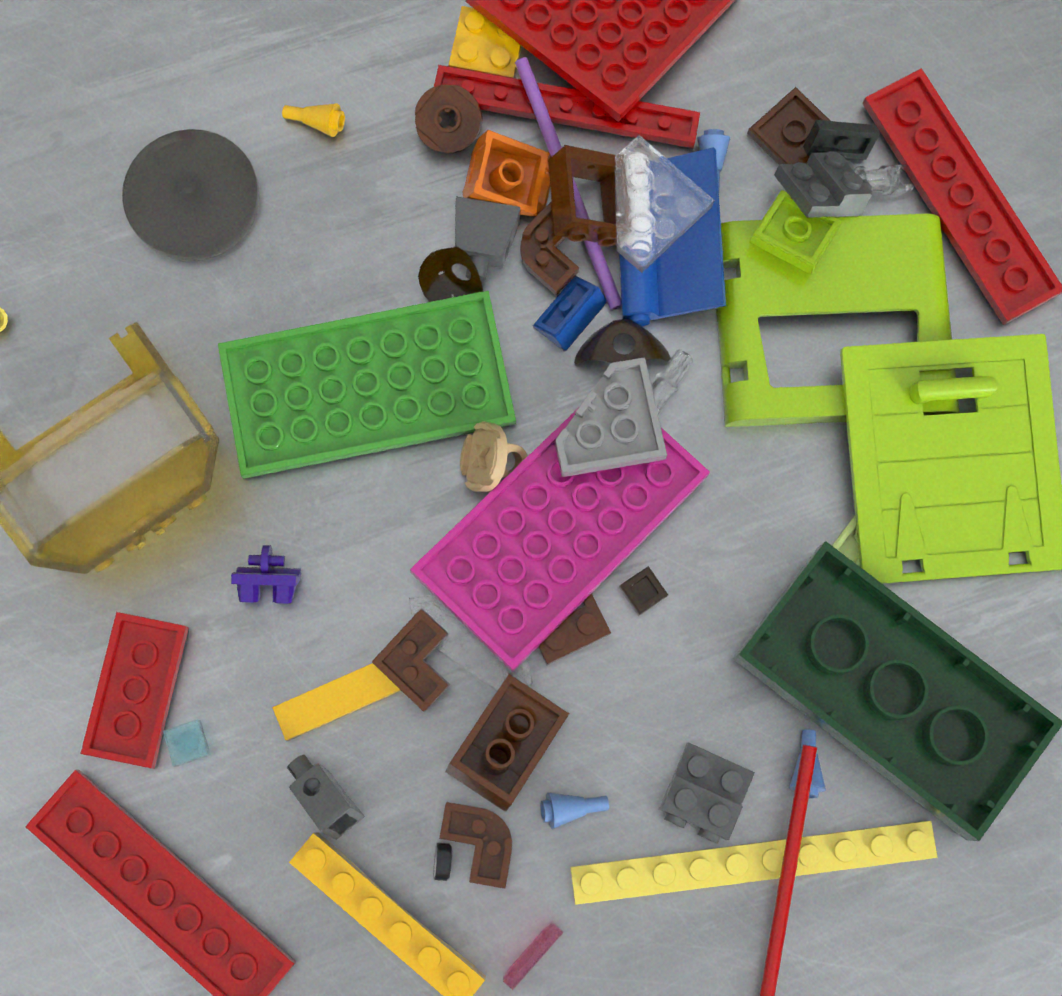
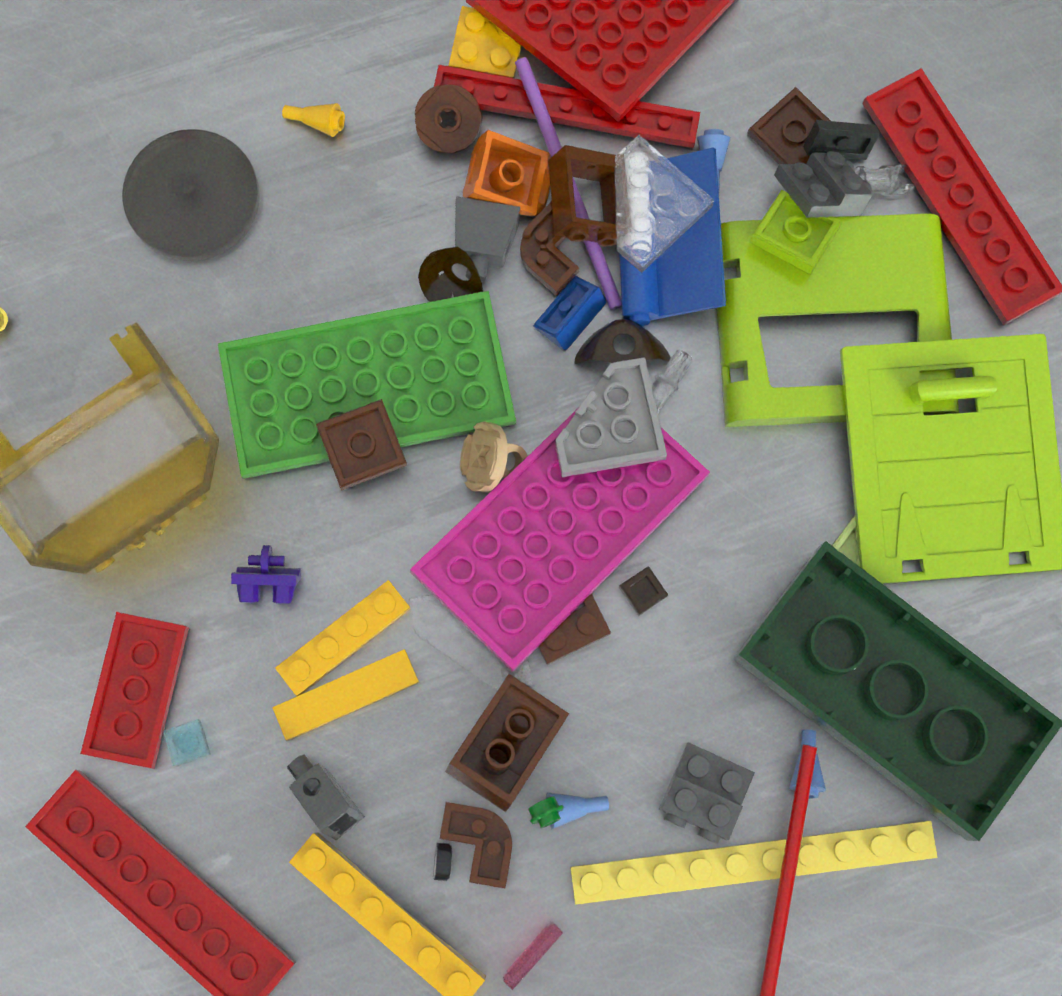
(342, 638): none -> yellow plate
(361, 444): none -> reddish brown tile
(405, 660): reddish brown plate -> none
(545, 812): none -> green plate

